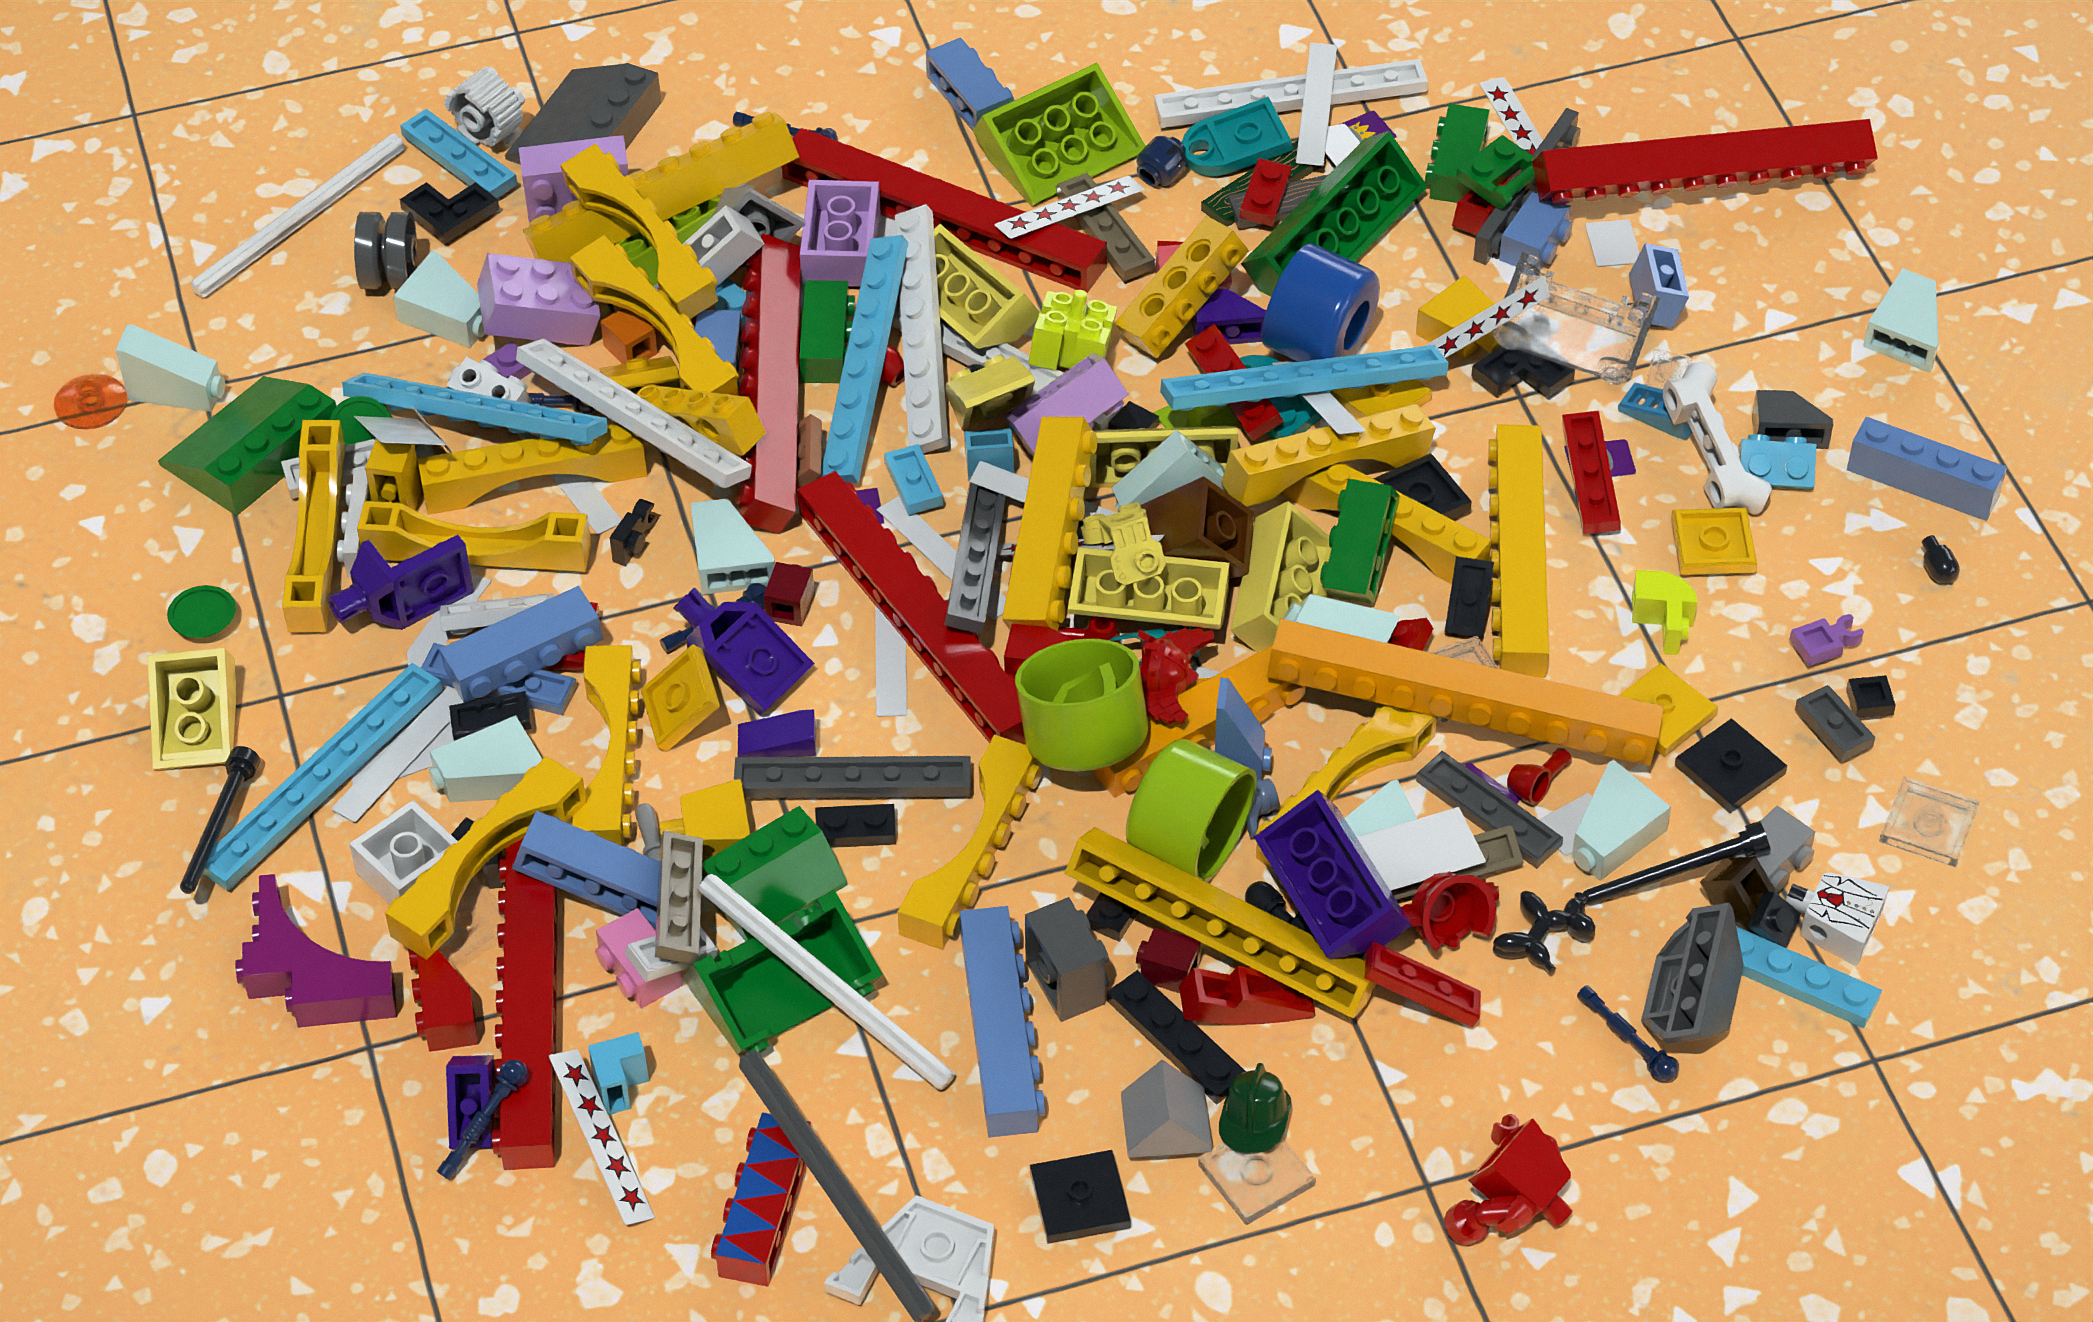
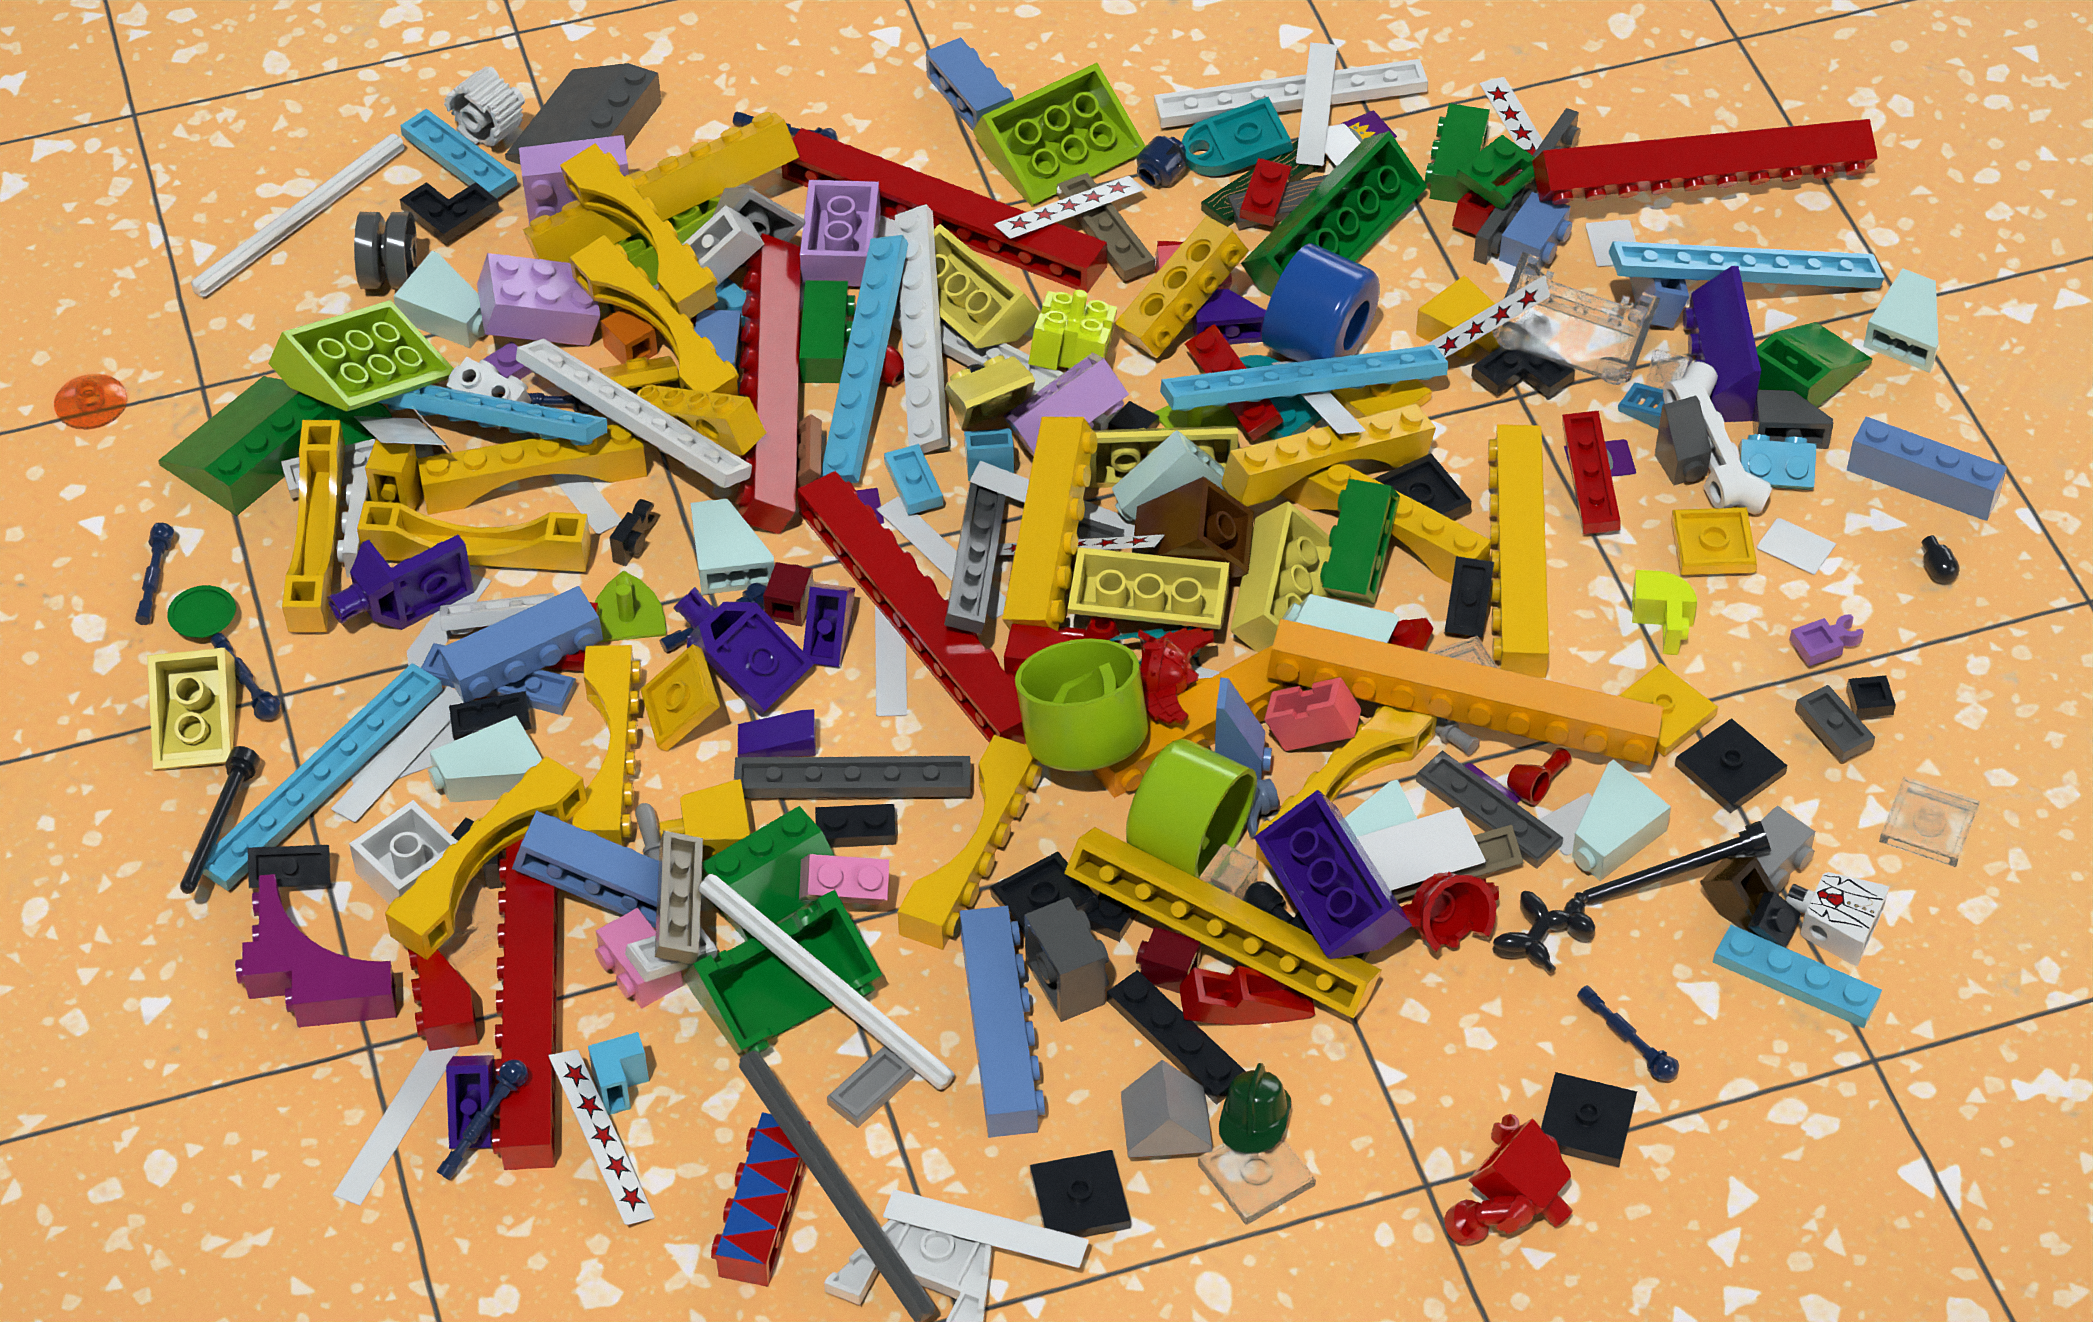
(160, 540): none -> dark blue piece
(167, 372): light aqua slope -> none
(263, 702): none -> dark blue piece
(291, 864): none -> black plate
(358, 357): none -> lime slope
(393, 1125): none -> white sticker
(629, 610): none -> lime shield
(828, 623): none -> dark purple slope
(851, 877): none -> bright pink brick
(870, 1086): none -> light grey tile
(986, 1228): none -> white sticker
(1040, 886): none -> black plate
(1135, 552): light yellow piece -> none
(1231, 871): none -> clear brick
(1313, 715): none -> coral brick
(1422, 984): red tile -> none
(1451, 733): none -> light grey piece
(1589, 1118): none -> black plate
(1683, 441): none -> dark grey slope
(1696, 977): dark grey wedge -> none
(1725, 340): none -> dark purple slope
(1755, 264): none -> medium azure plate
(1796, 545): none -> white sticker
(1808, 362): none -> green slope

